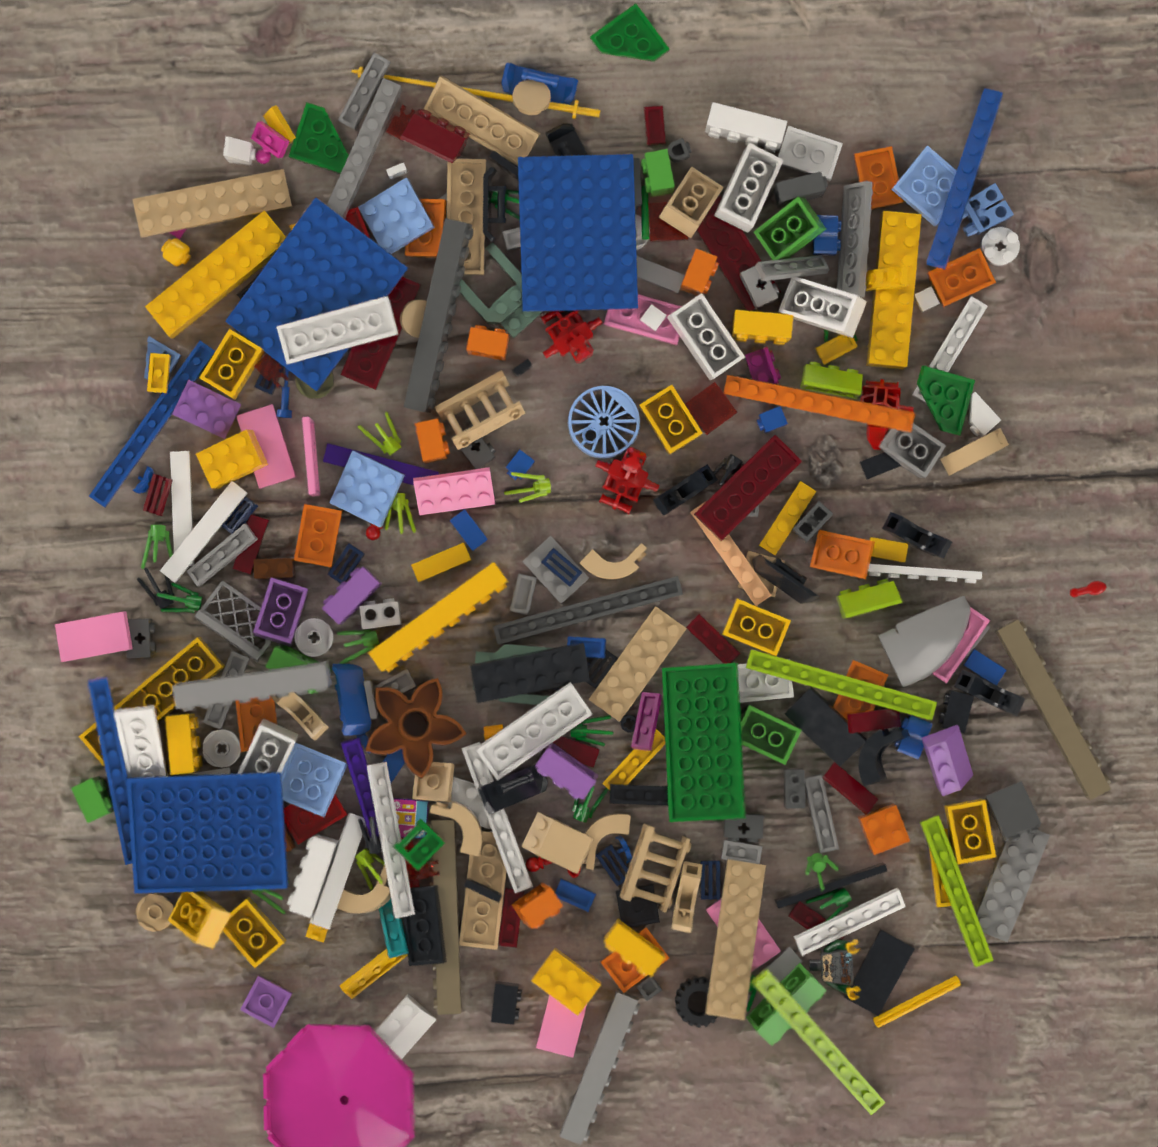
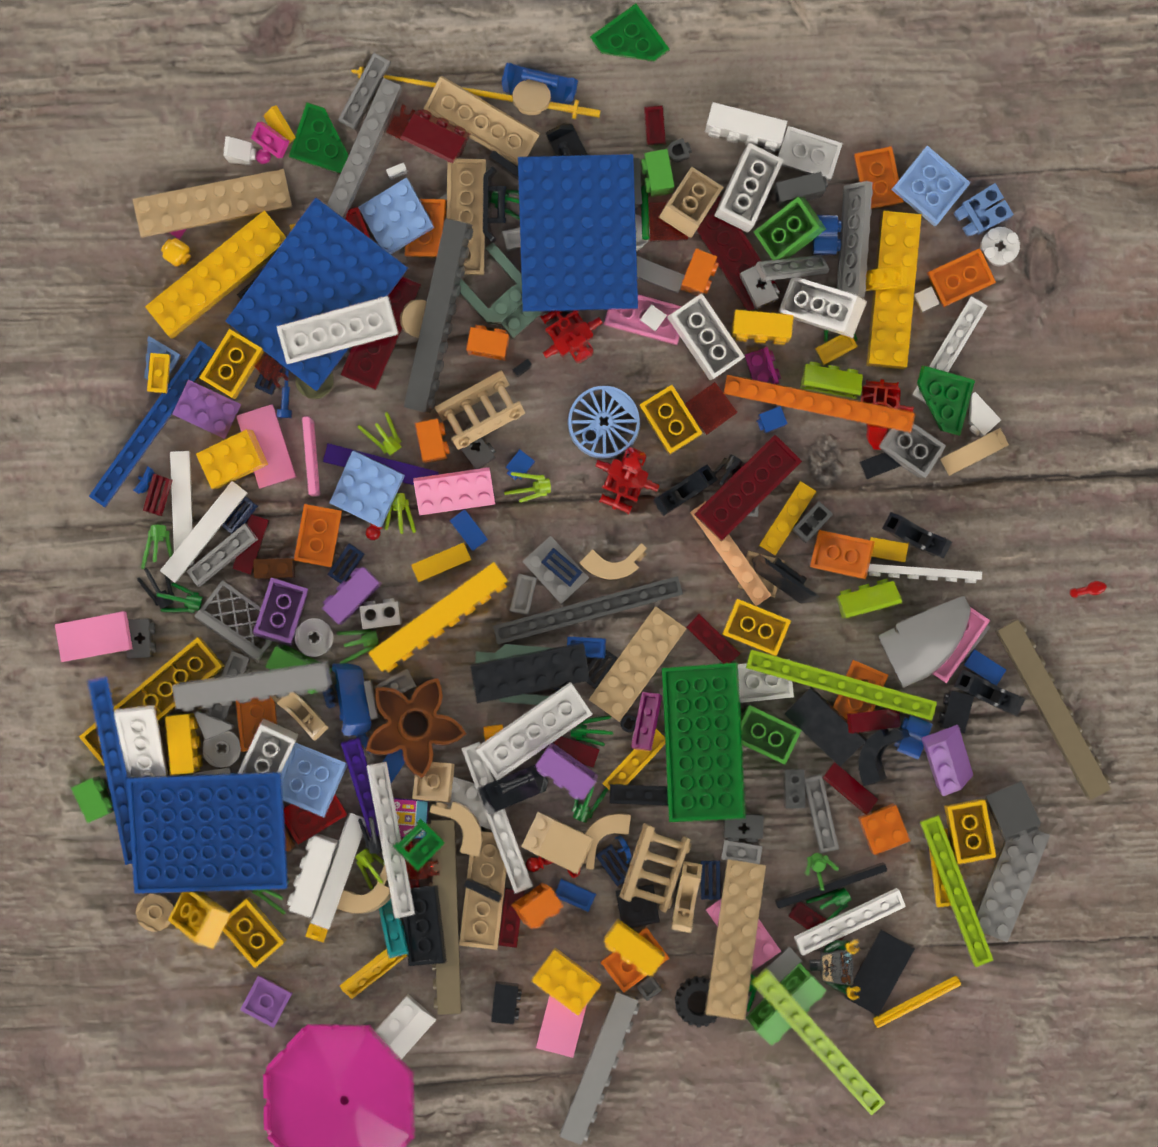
(211, 725): none -> light grey slope
(329, 699): none -> dark blue tile
(964, 178): blue plate -> none

